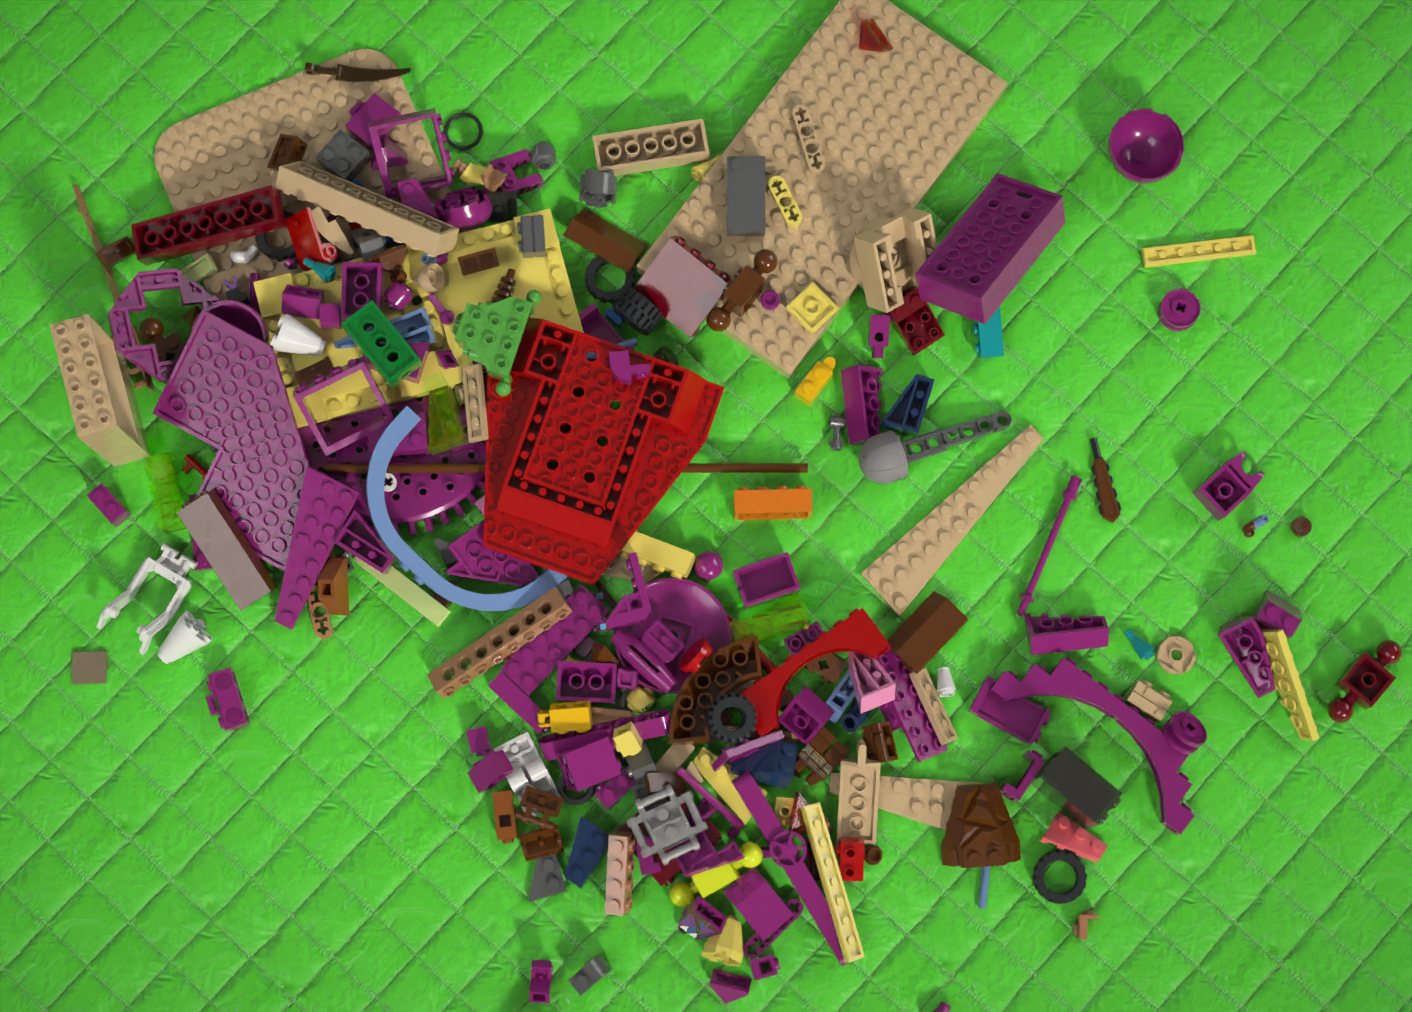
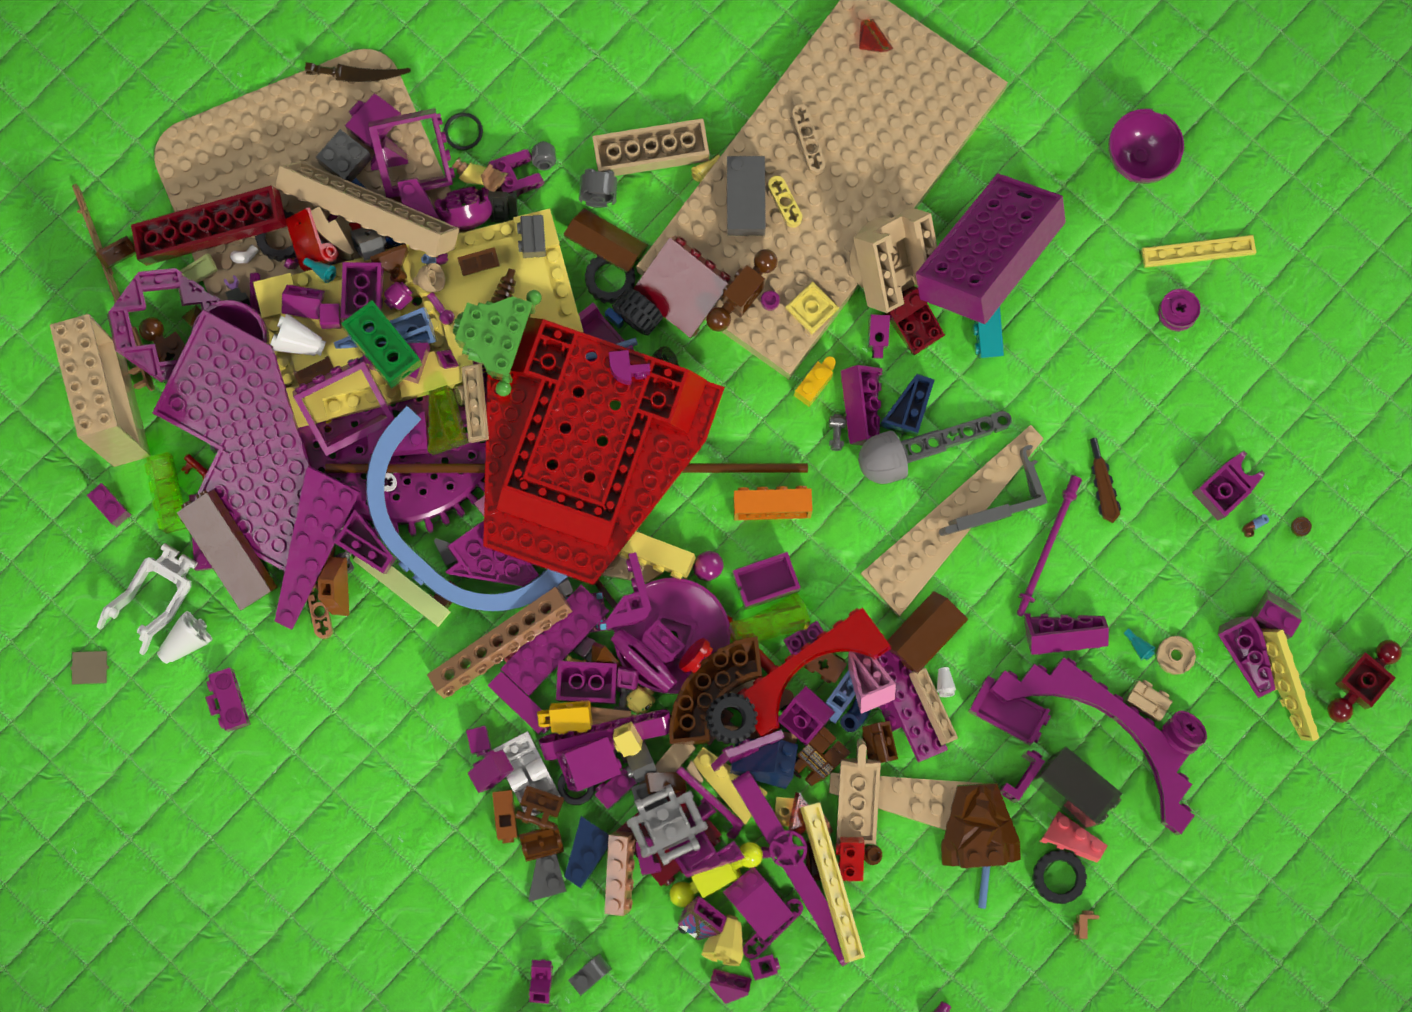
(287, 150): reddish brown bracket -> none
(1003, 511): none -> dark grey hinge

